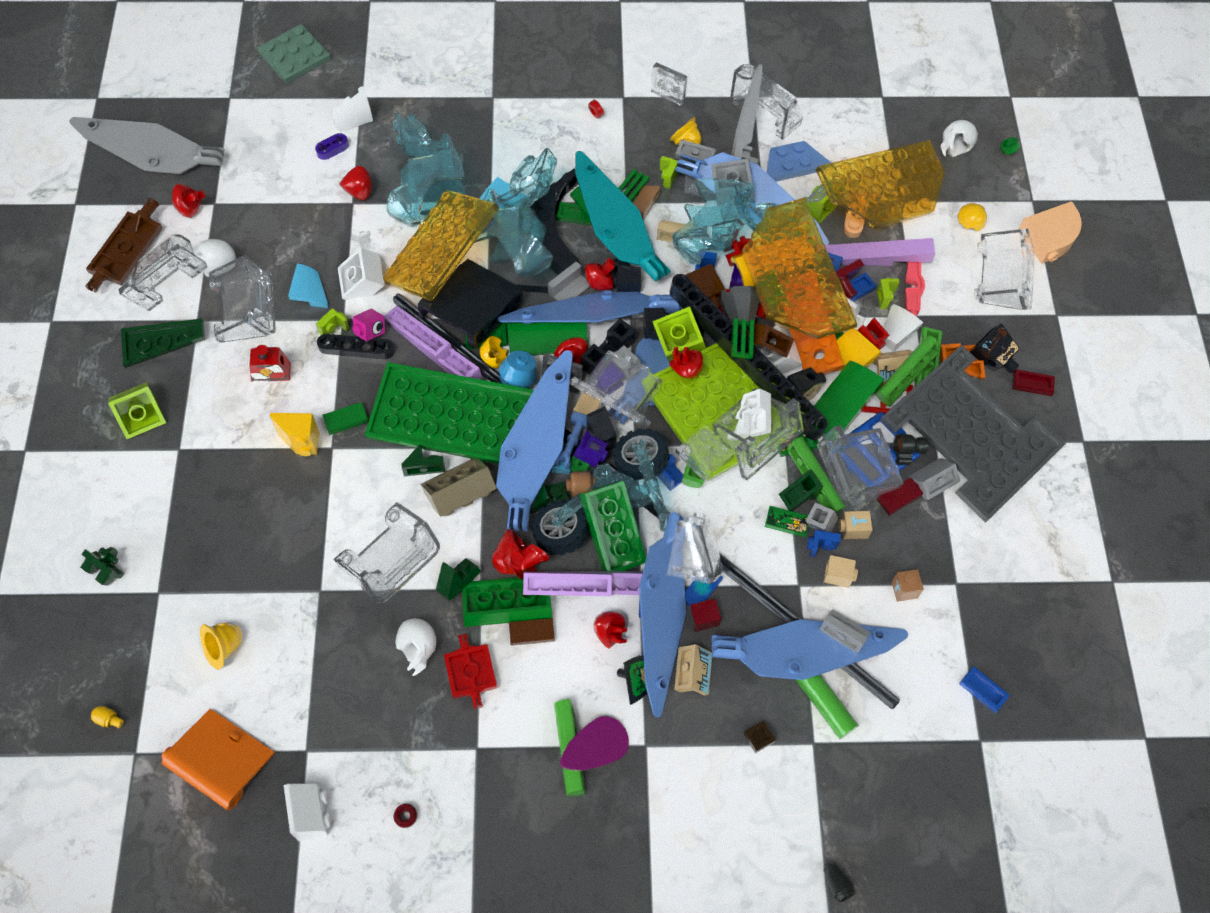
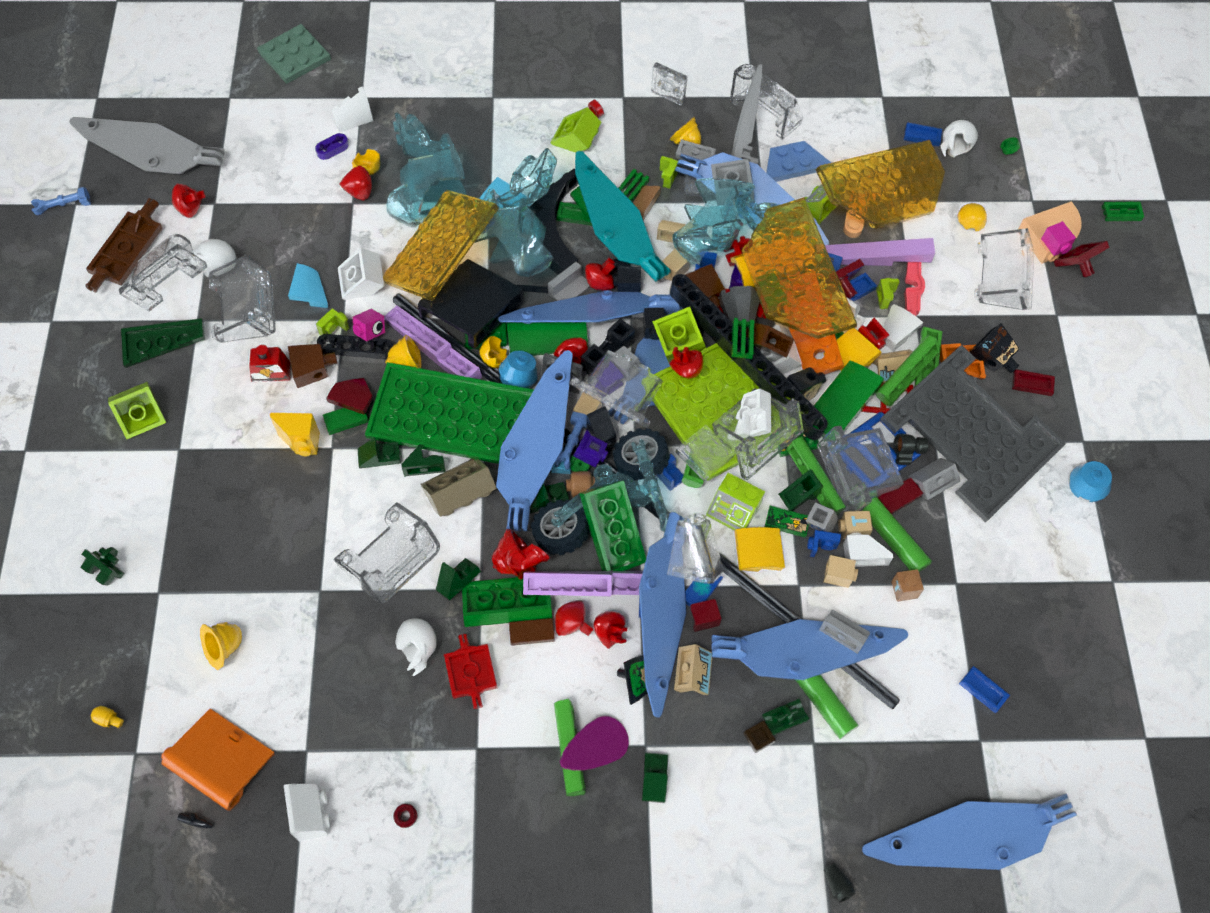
(42, 205): none -> medium blue piece
(194, 820): none -> black helmet
(309, 363): none -> reddish brown torso
(351, 394): none -> dark red slope
(369, 160): none -> yellow hair
(377, 455): none -> dark green slope
(405, 353): none -> yellow piece
(571, 618): none -> red piece
(576, 131): none -> lime slope
(655, 778): none -> dark green slope
(676, 264): none -> tan brick
(735, 502): none -> lime slope
(759, 549): none -> yellow slope
(785, 717): none -> dark green hips
(866, 551): none -> white slope
(897, 536): none -> bright green brick
(920, 133): none -> blue tile
(973, 835): none -> medium blue wing
(1058, 238): none -> dark pink brick
(1082, 255): none -> dark red tile
(1091, 481): none -> dark azure cone
(1123, 214): none -> green tile

